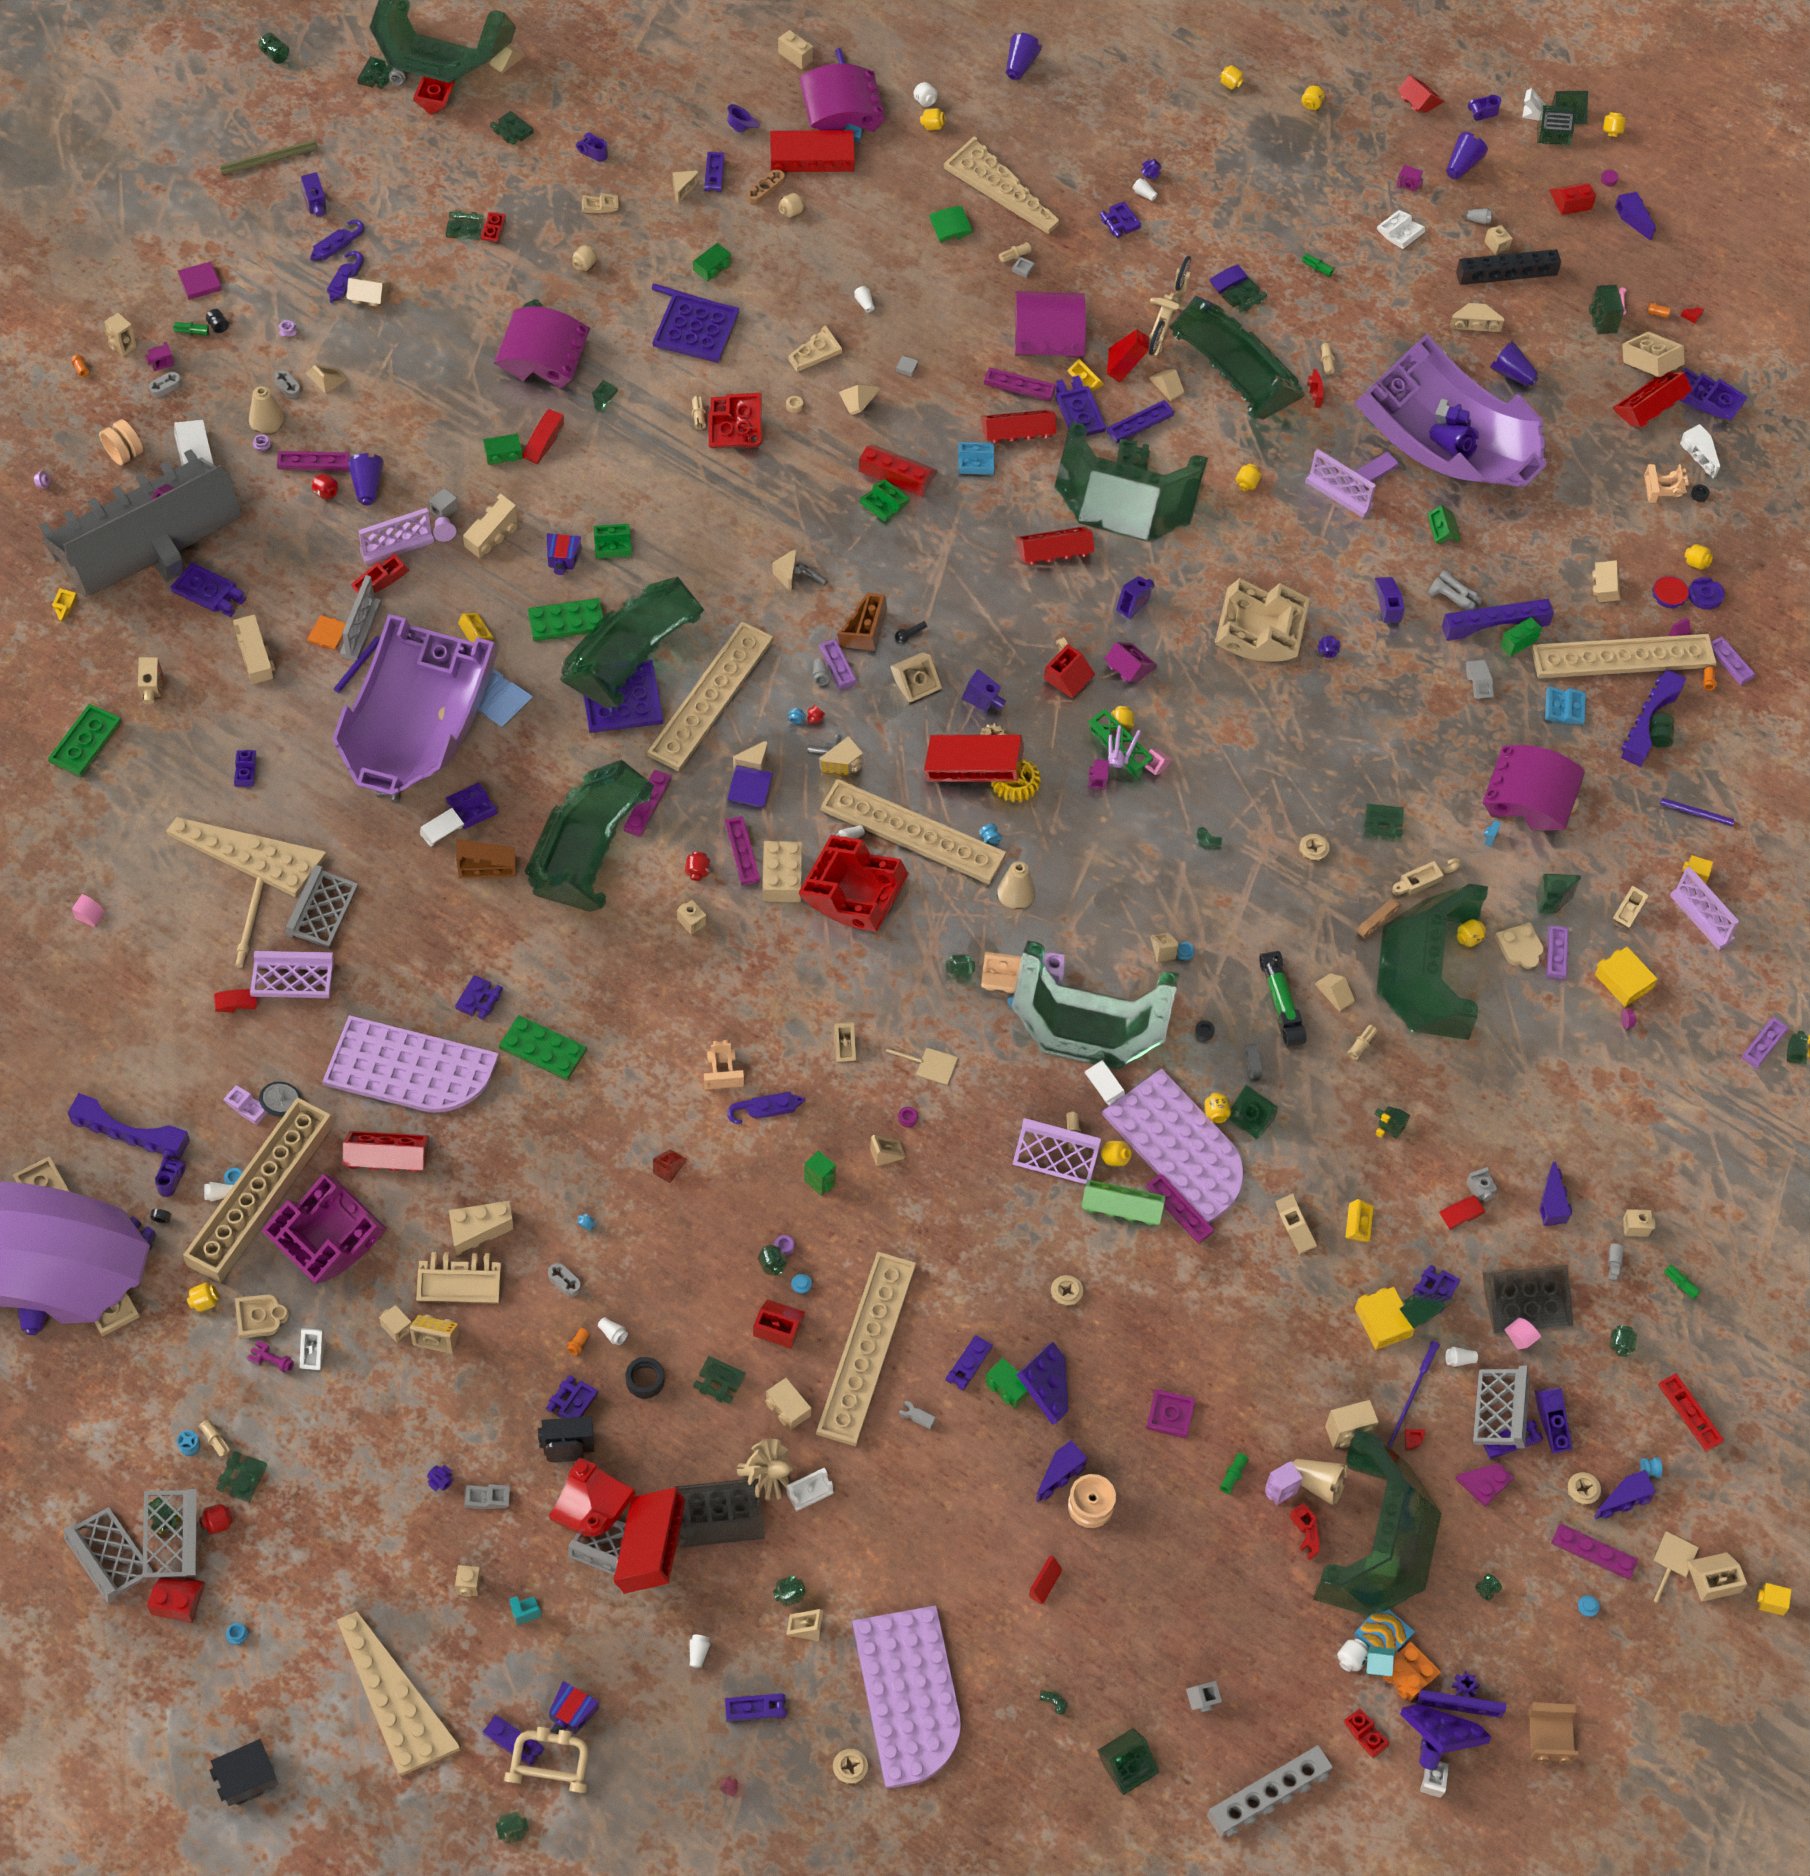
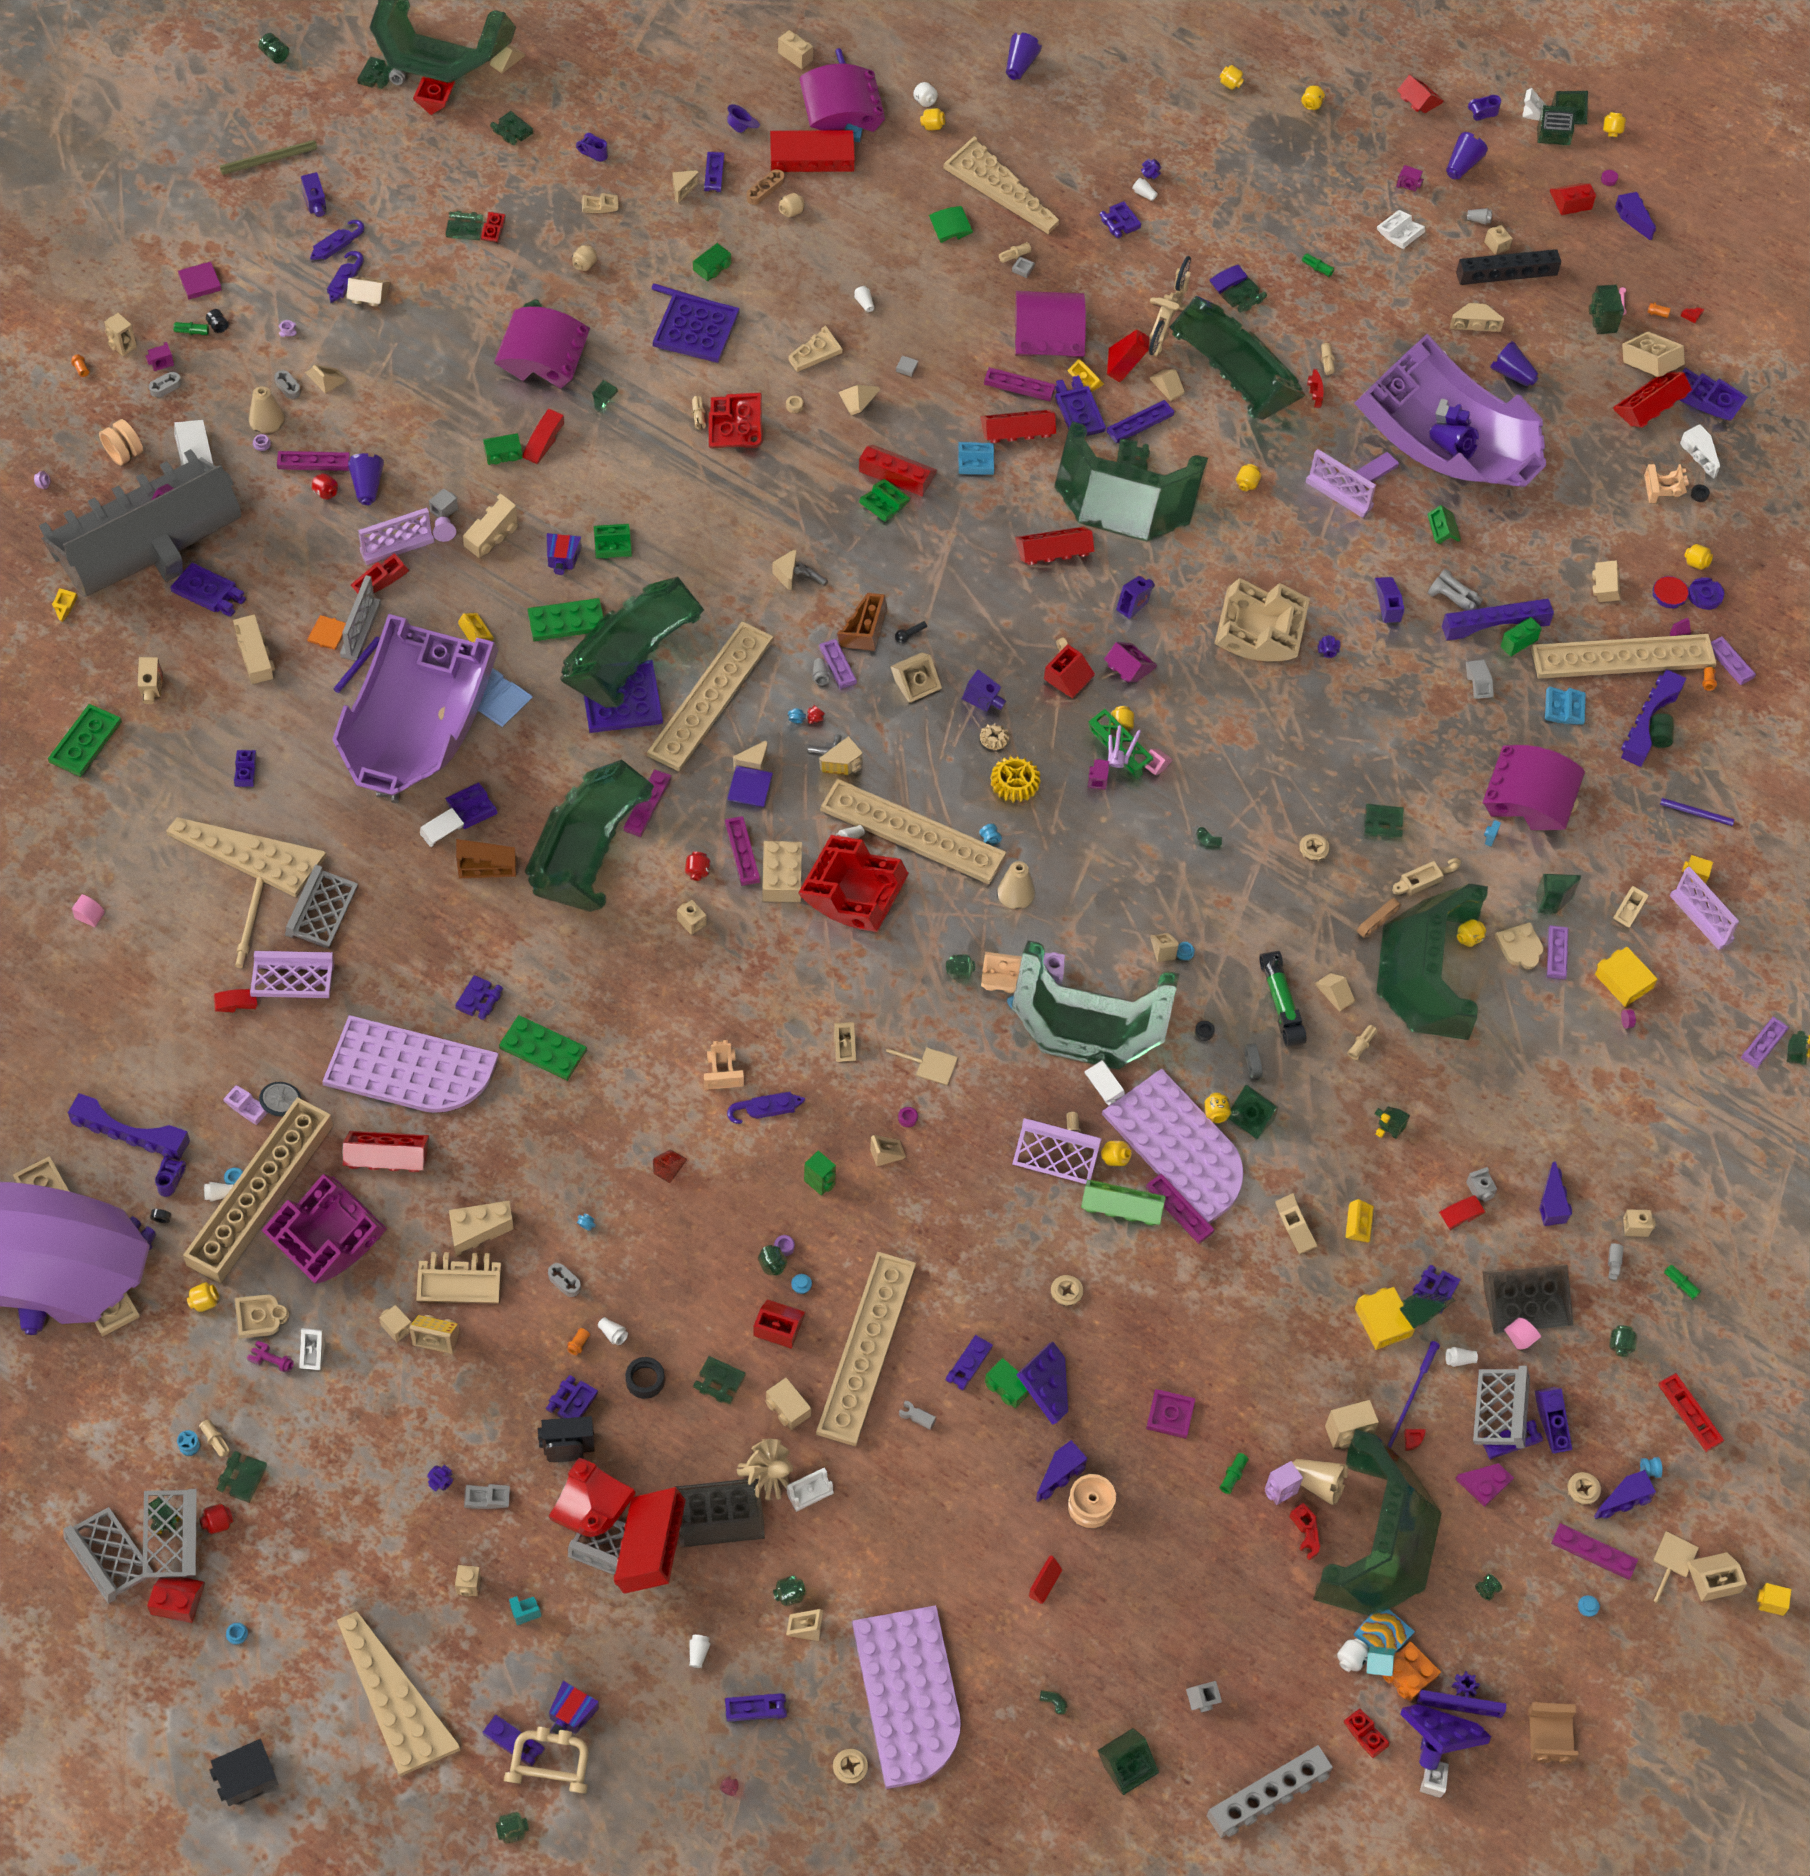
(974, 758): red brick -> none

